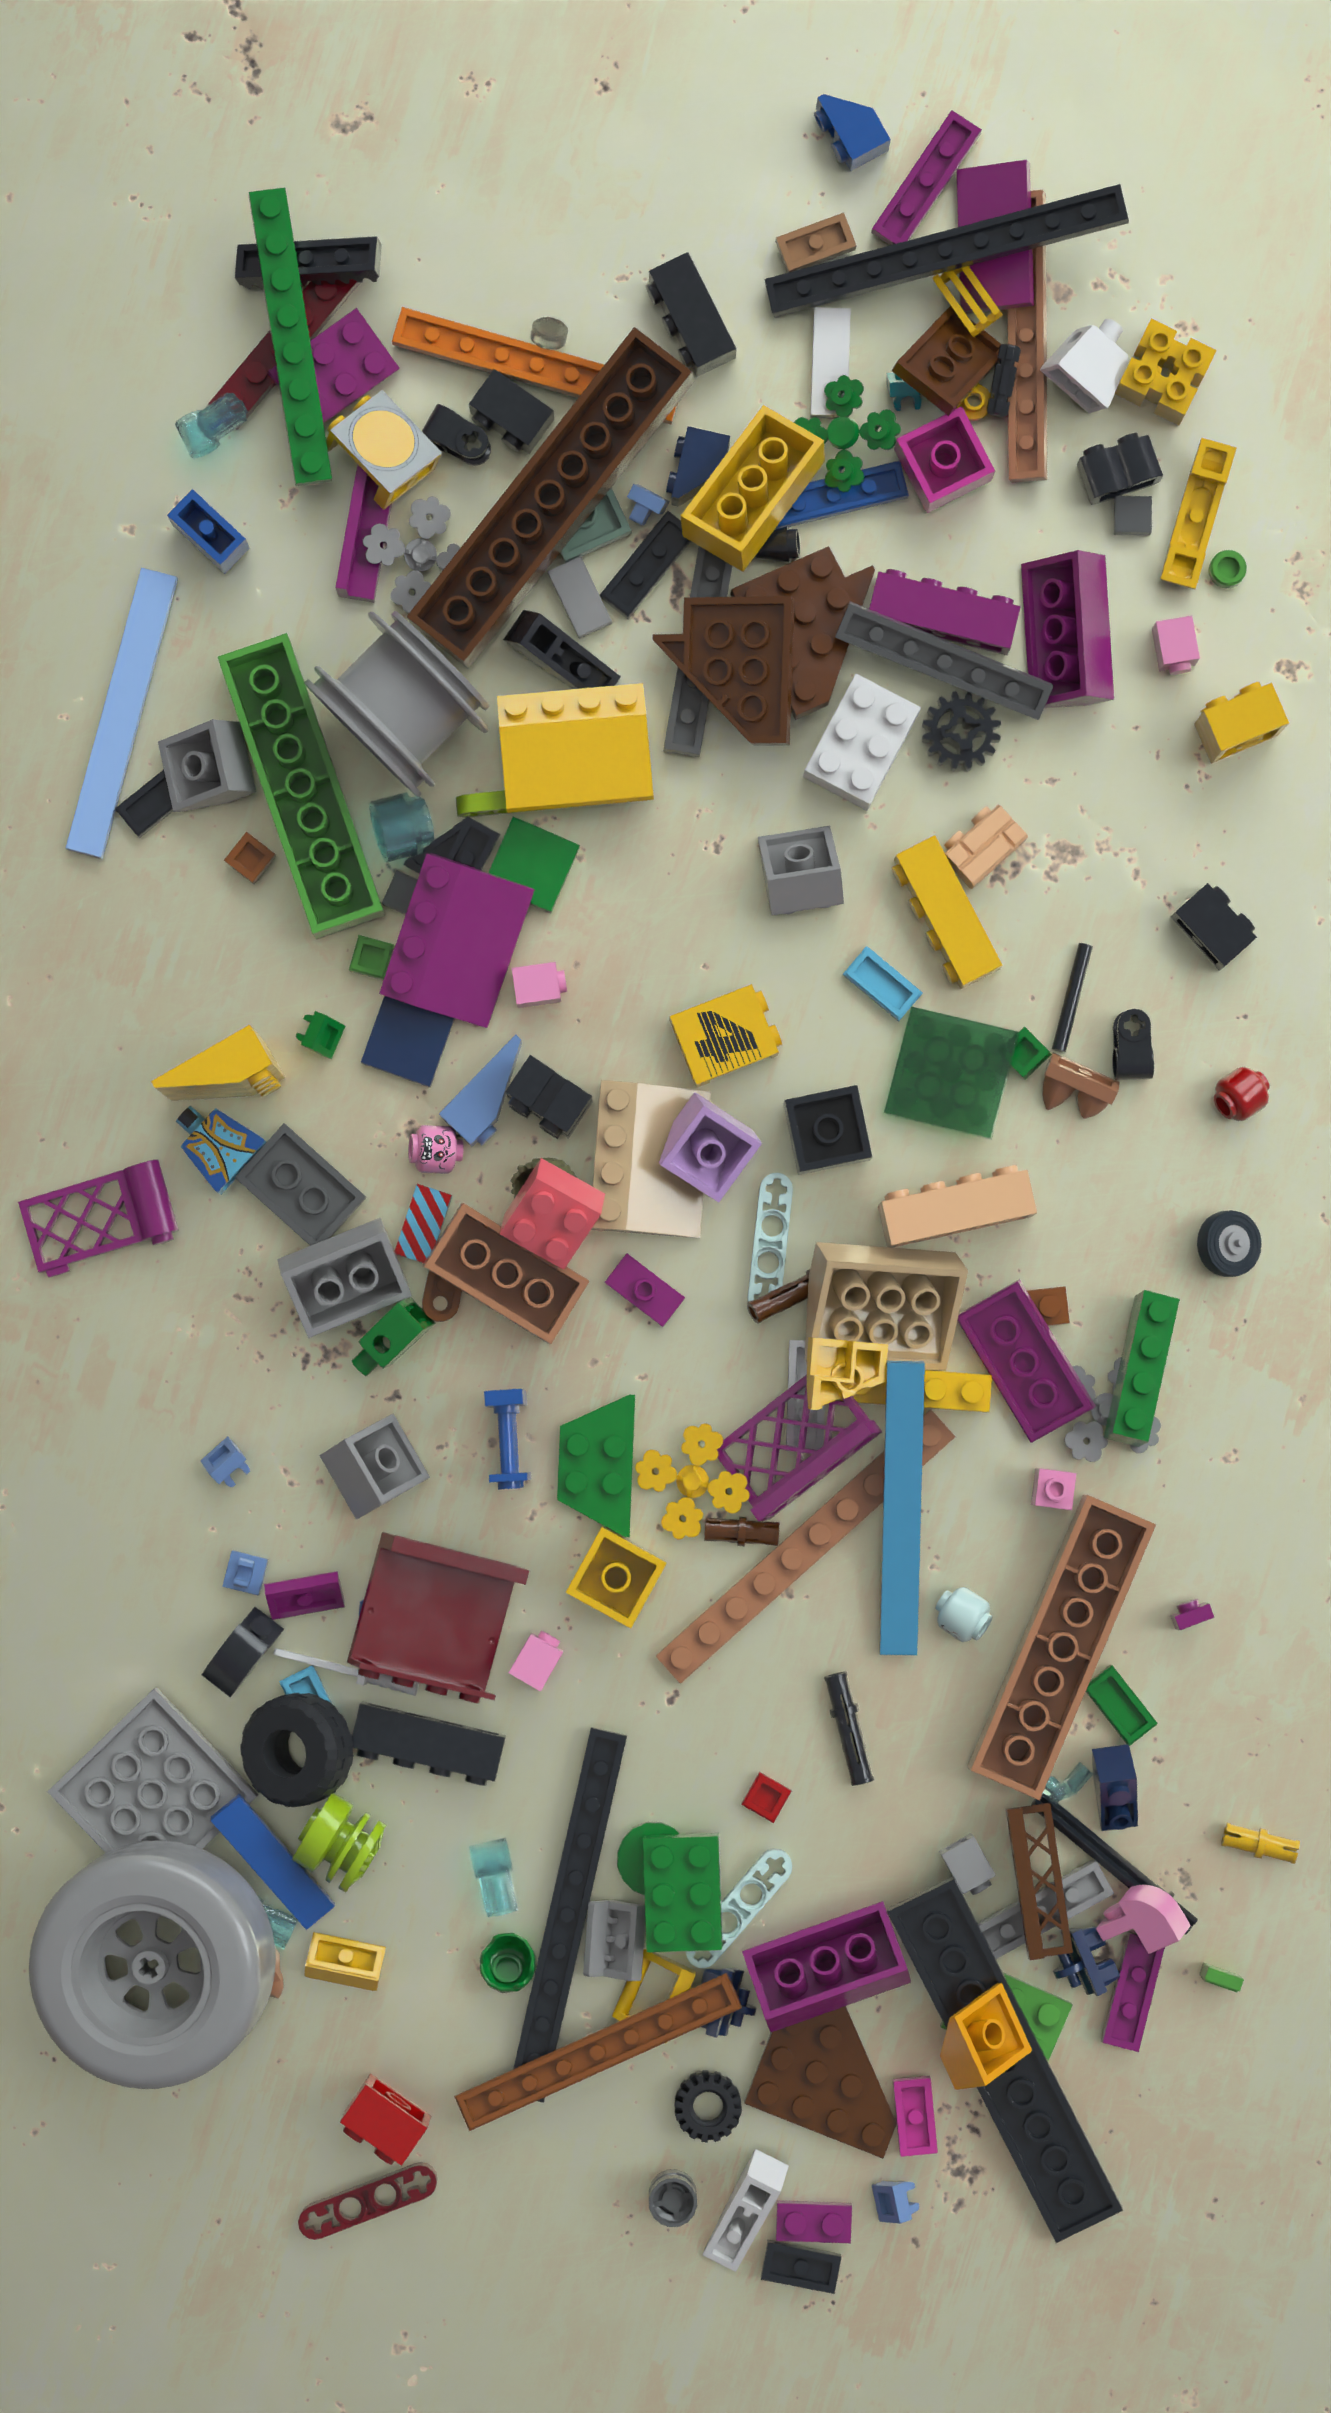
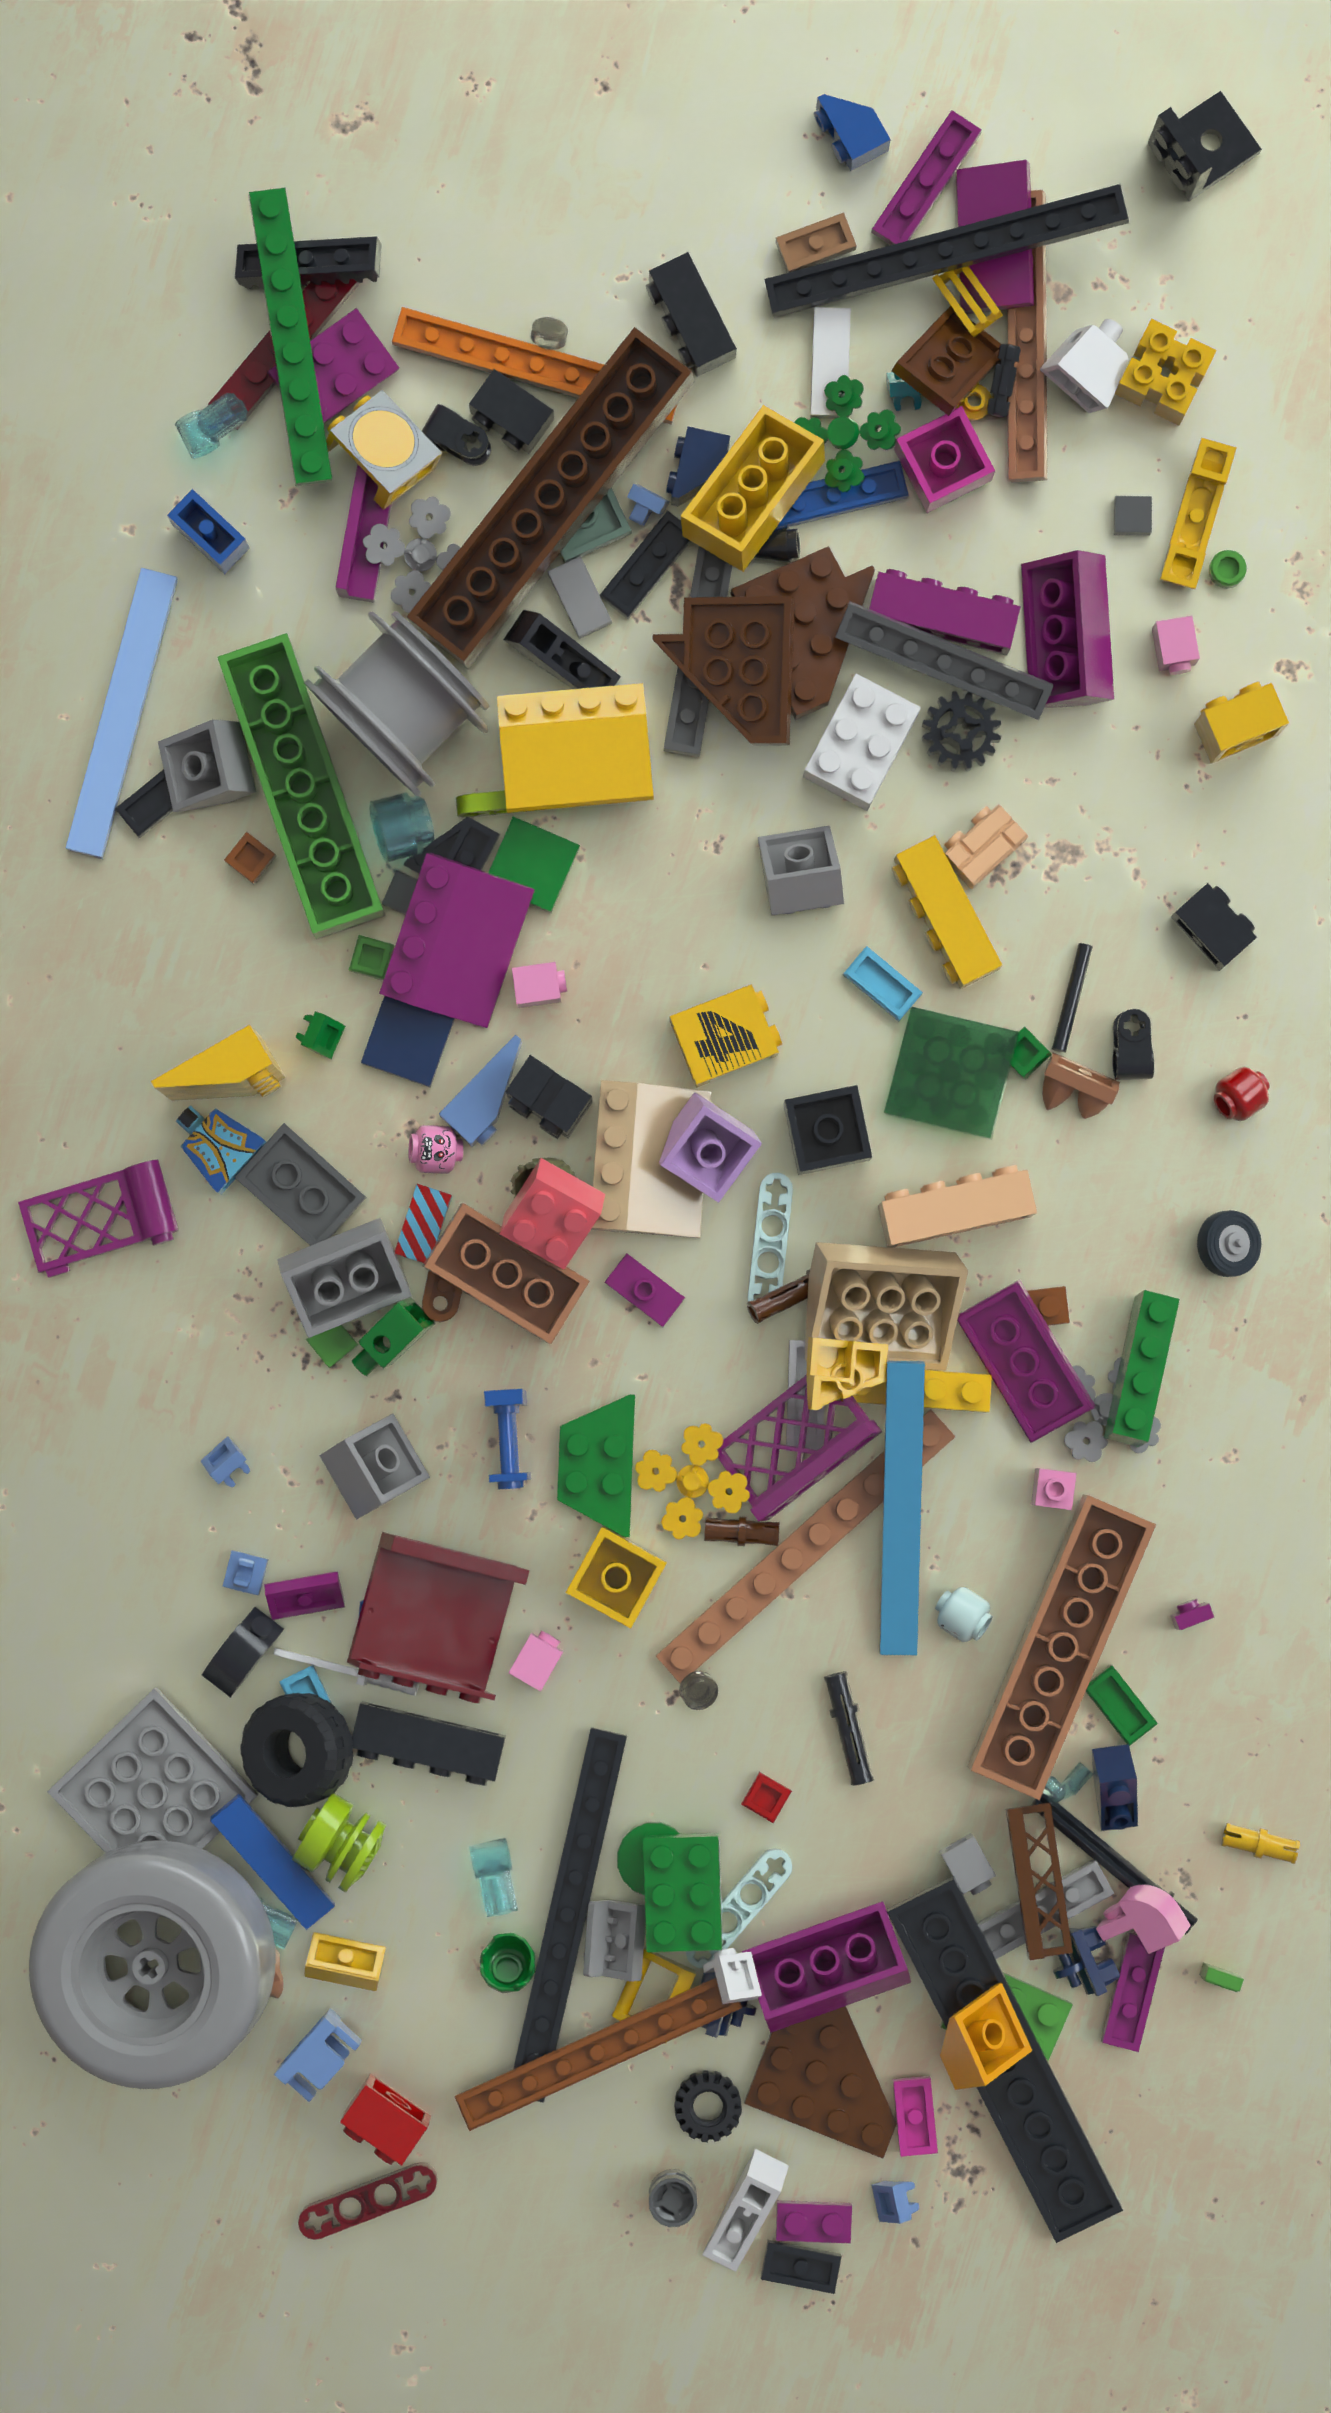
(318, 2055): none -> medium blue panel
(332, 1344): none -> bright green tile
(698, 1690): none -> clear smoke tile
(734, 1975): none -> white bracket
(1119, 468): black brick -> none
(1186, 159): none -> black bracket

